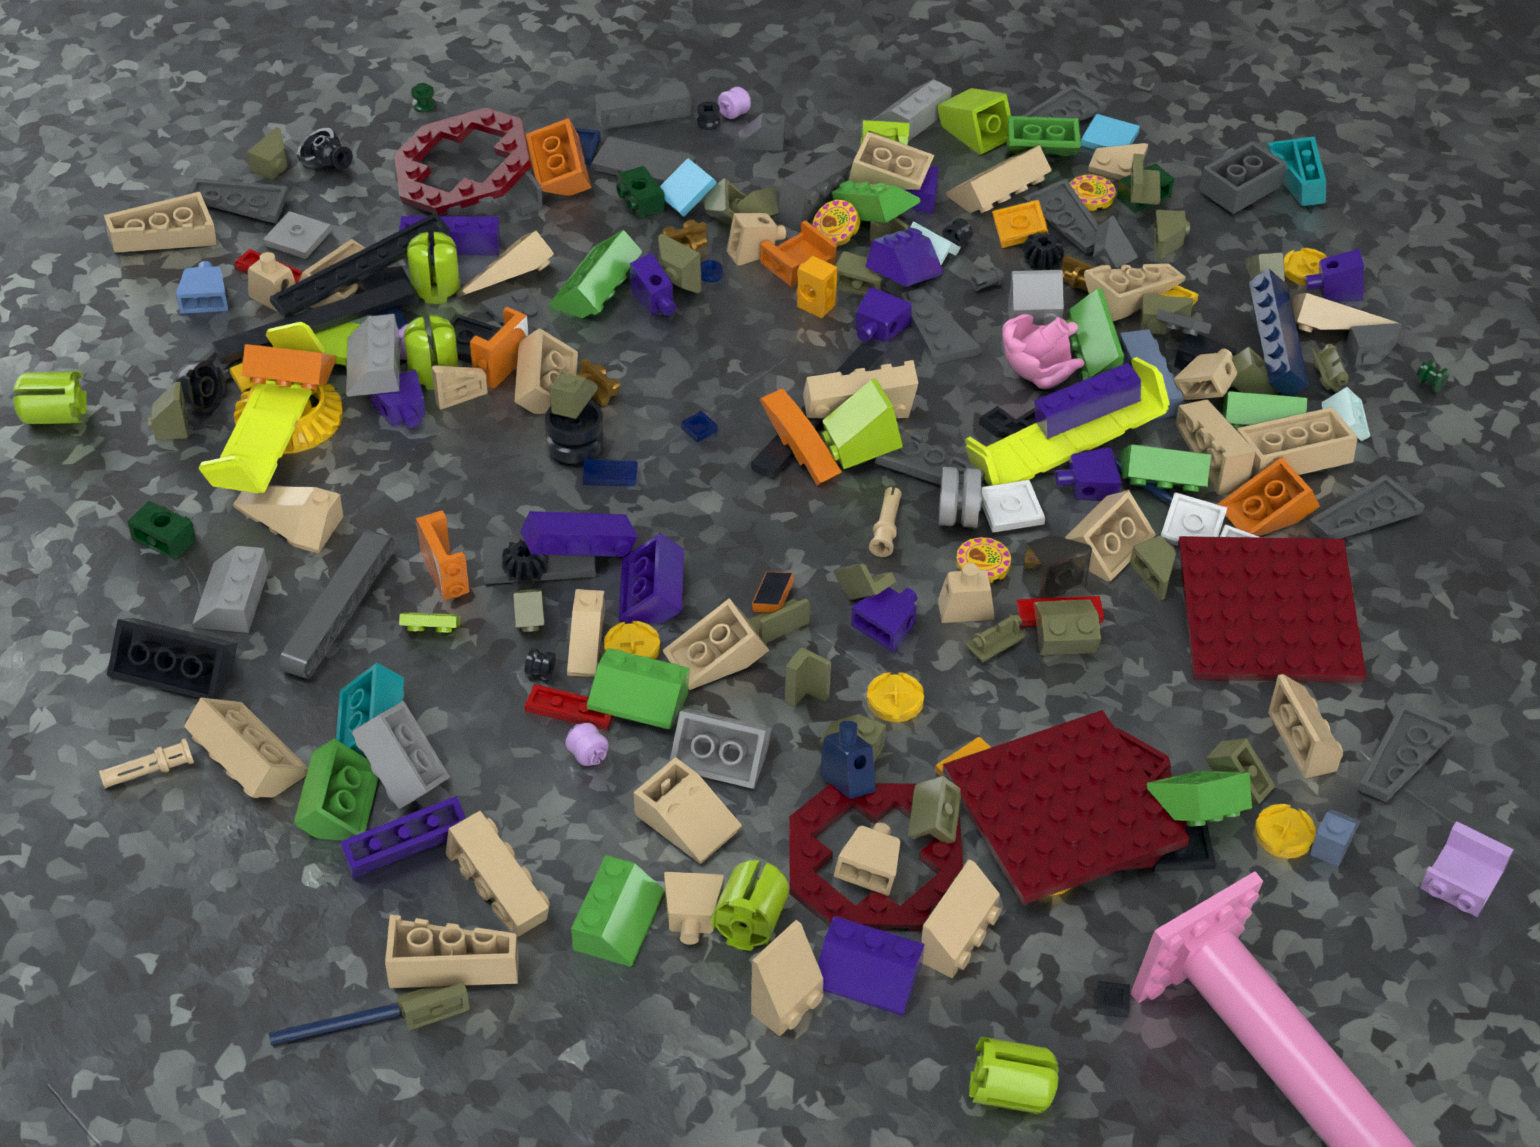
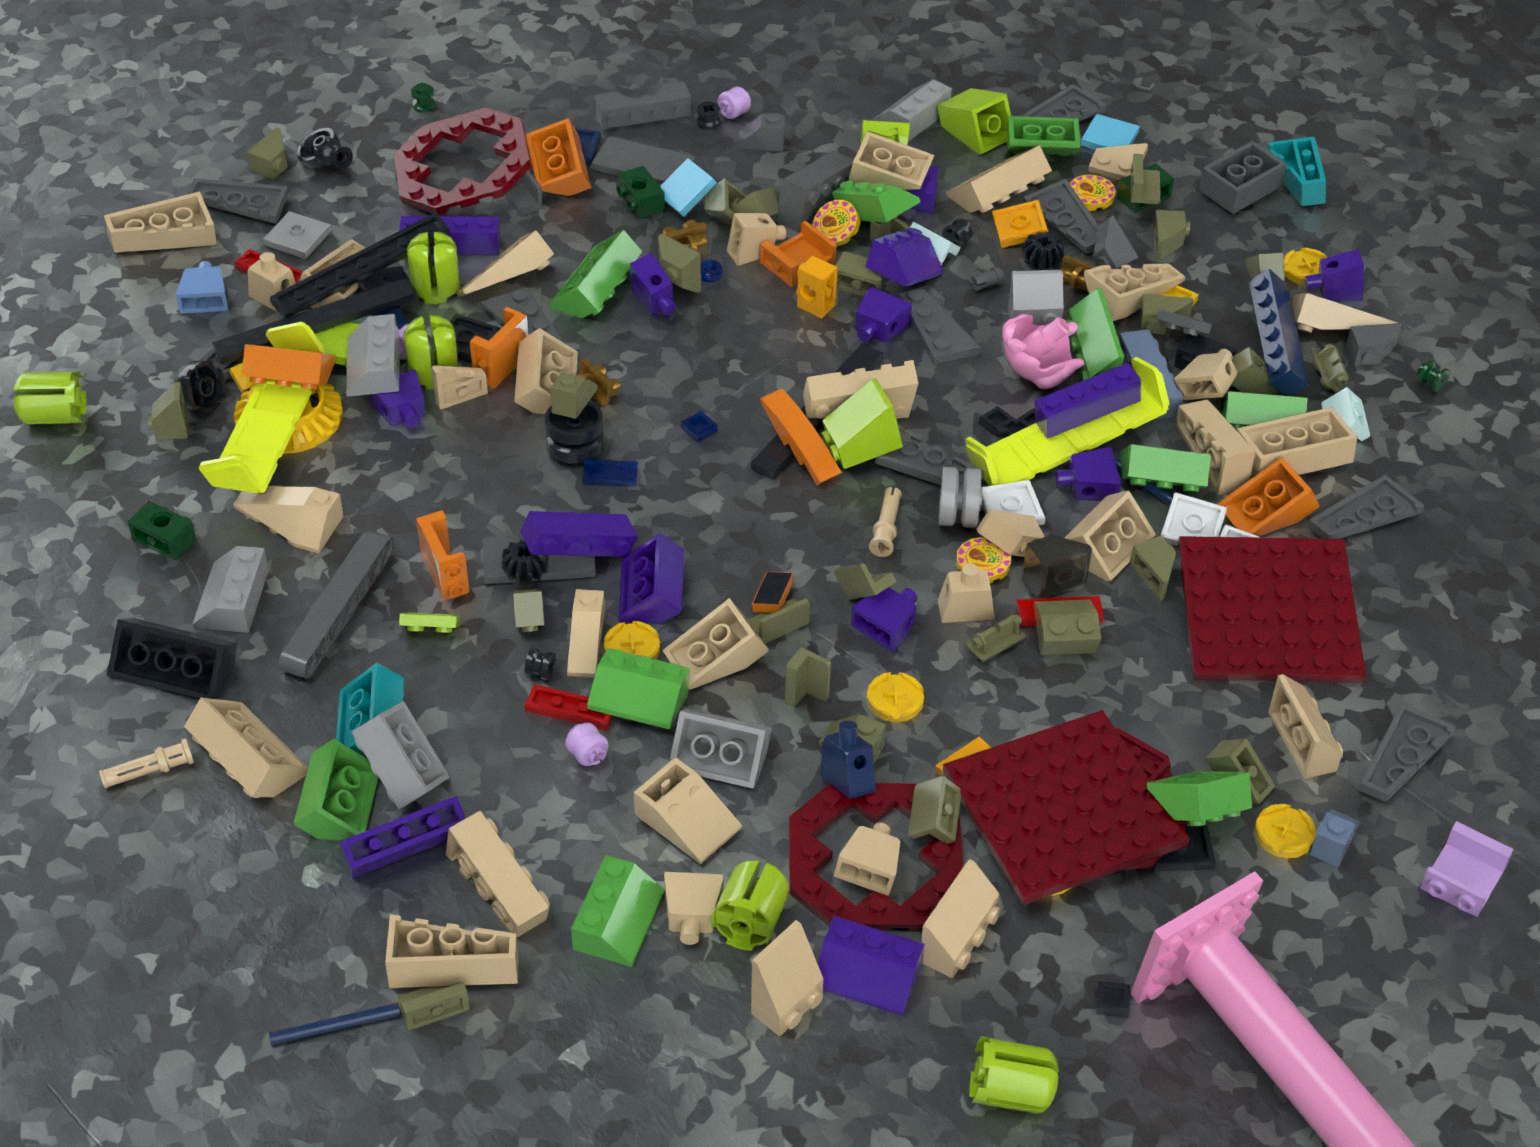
(1010, 530): none -> tan slope

